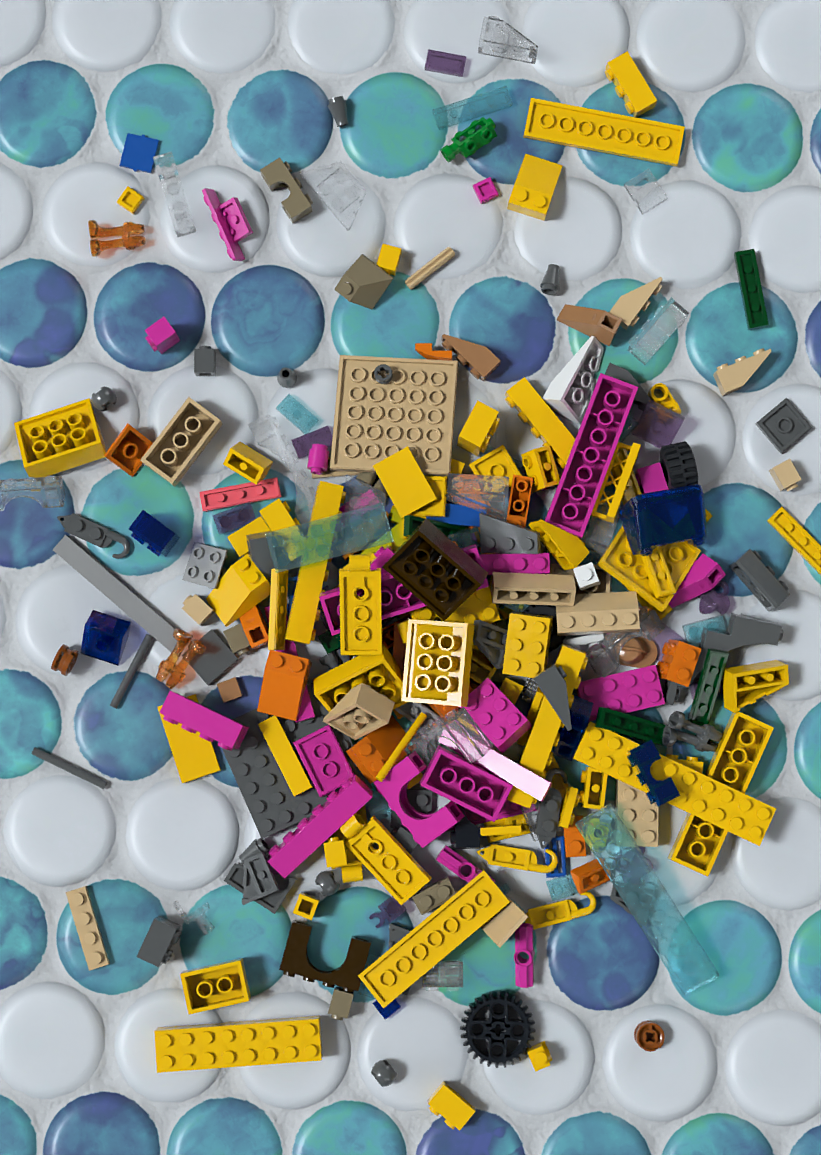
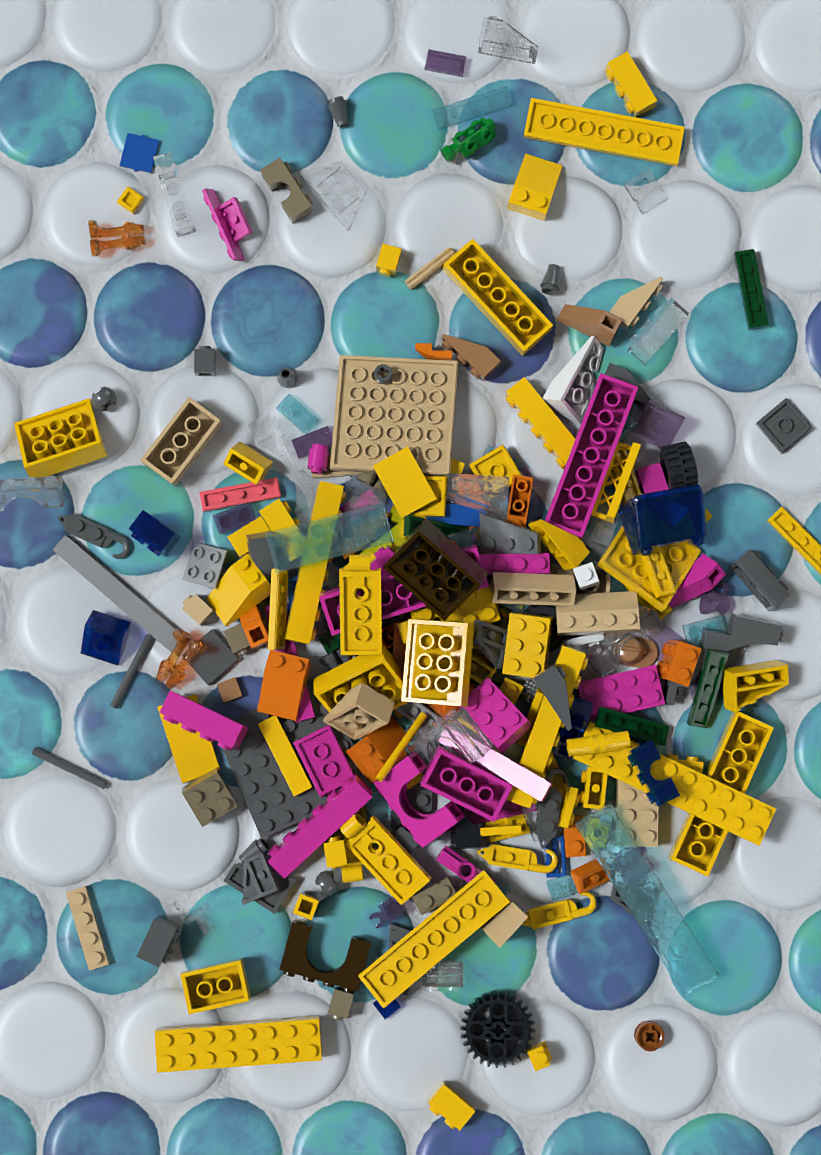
(64, 660): dark orange wheel -> none
(128, 450): orange slope -> none
(161, 336): dark pink brick -> none
(209, 797): none -> dark tan brick
(364, 283): dark tan slope -> none
(383, 1073): dark grey piece -> none
(476, 431): yellow brick -> none
(485, 190): dark pink tile -> none
(497, 297): none -> yellow brick
(524, 967): dark pink piece -> none
(541, 467): yellow brick -> none
(598, 743): none -> yellow axle
(667, 399): yellow piece -> none
(700, 741): dark grey piece -> none
(734, 376): tan slope -> none
(785, 475): tan brick -> none

